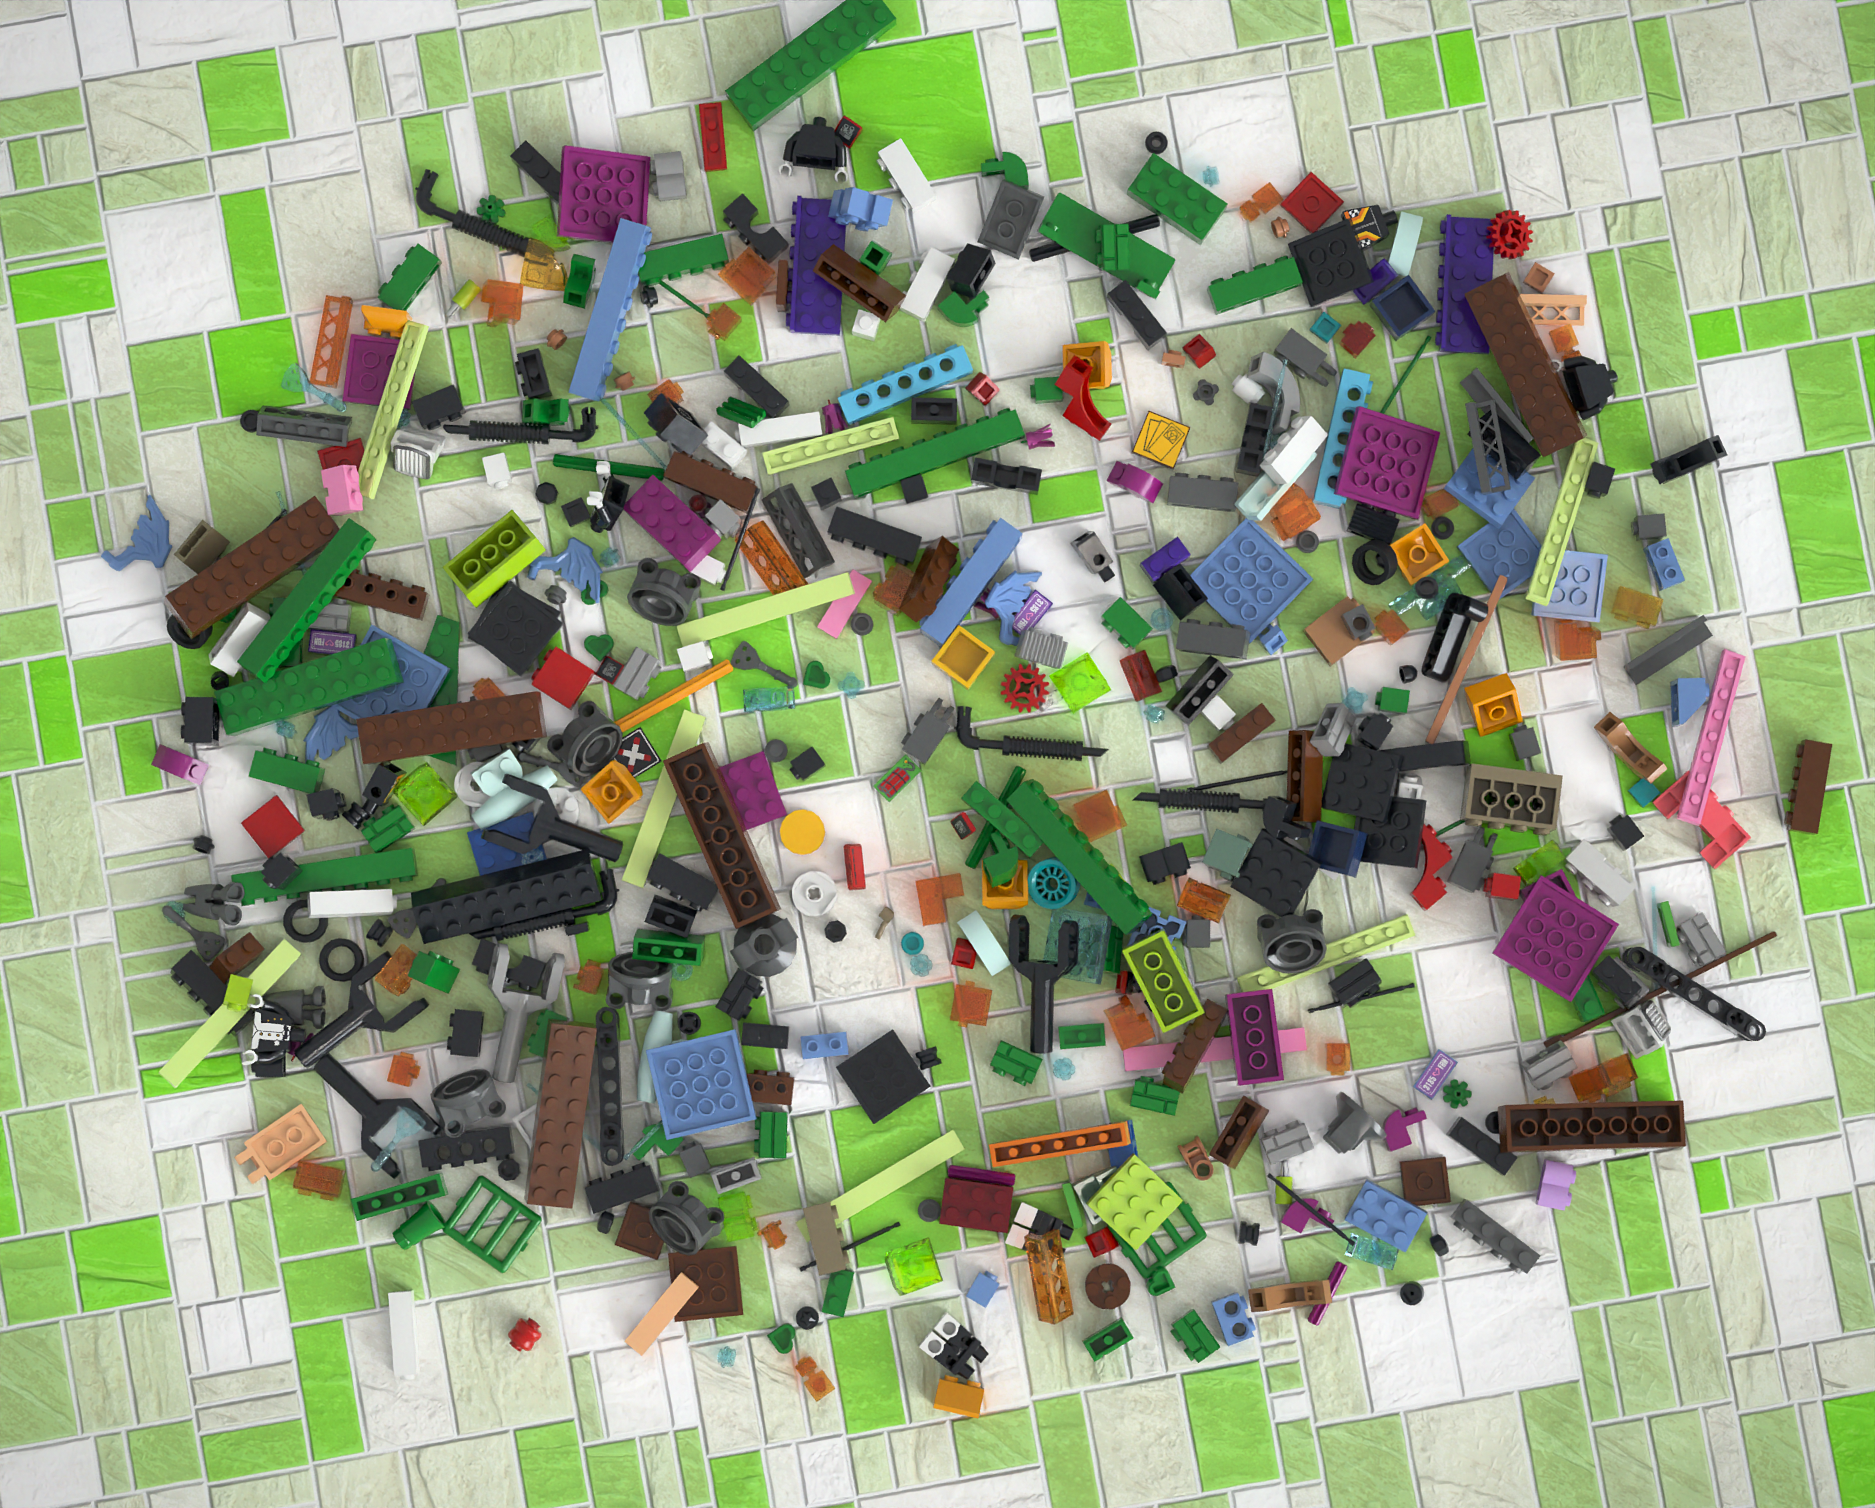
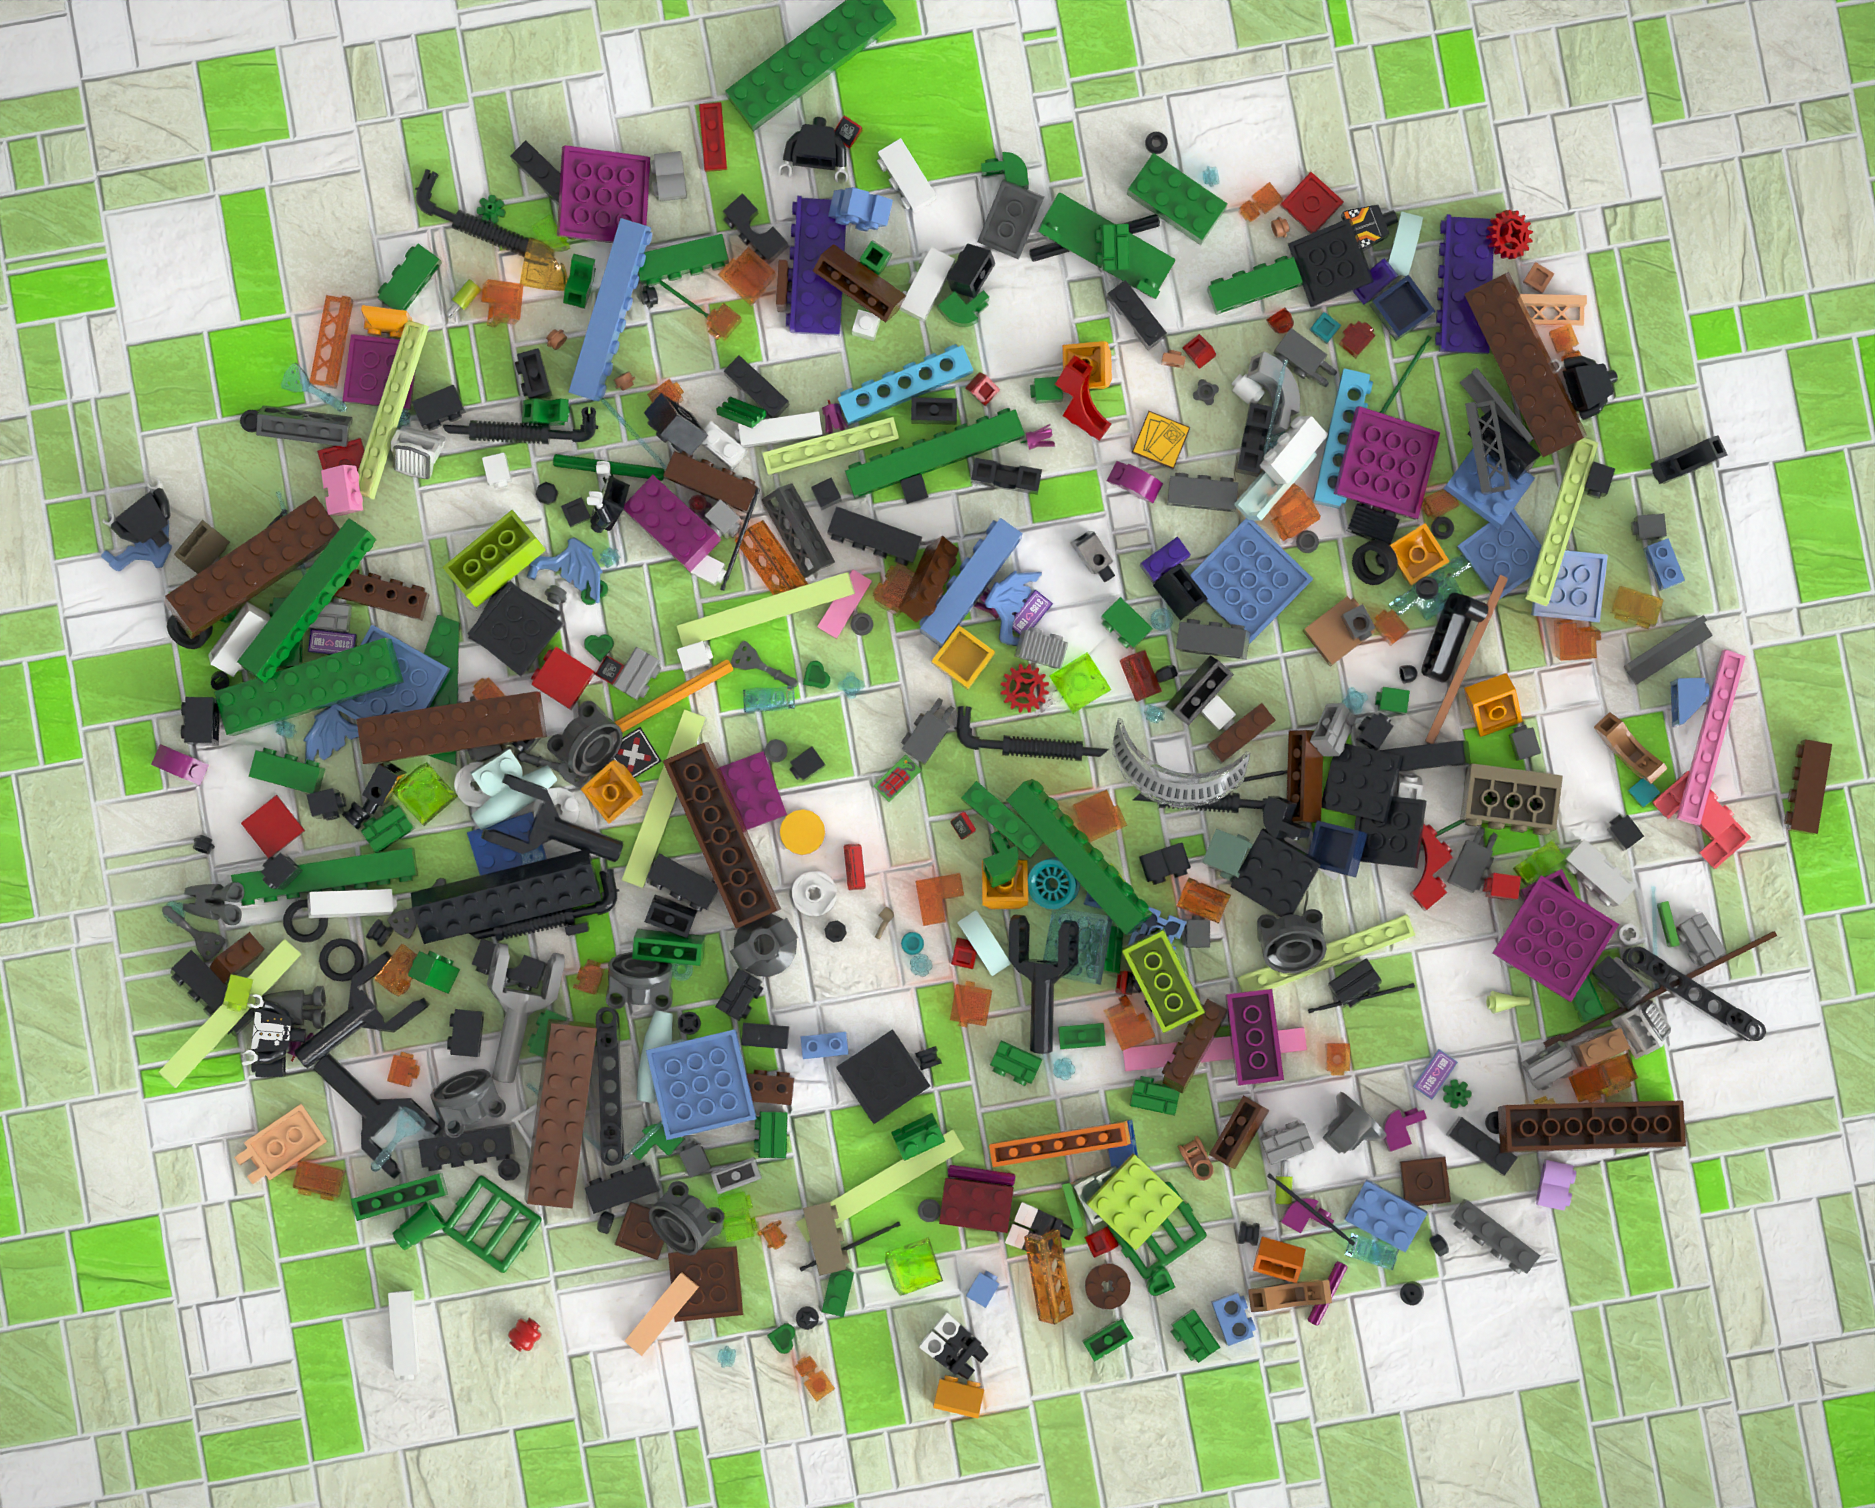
(144, 518): none -> black torso
(662, 593): dark grey piece -> none
(918, 1136): none -> green brick
(984, 837): green axle -> none
(1174, 787): none -> windscreen
(1273, 639): medium blue tile -> none
(1279, 1259): none -> orange brick
(1281, 321): none -> clear red tile
(1499, 1001): none -> yellowish green cone
(1600, 1047): none -> medium nougat brick
(1632, 940): none -> white bush

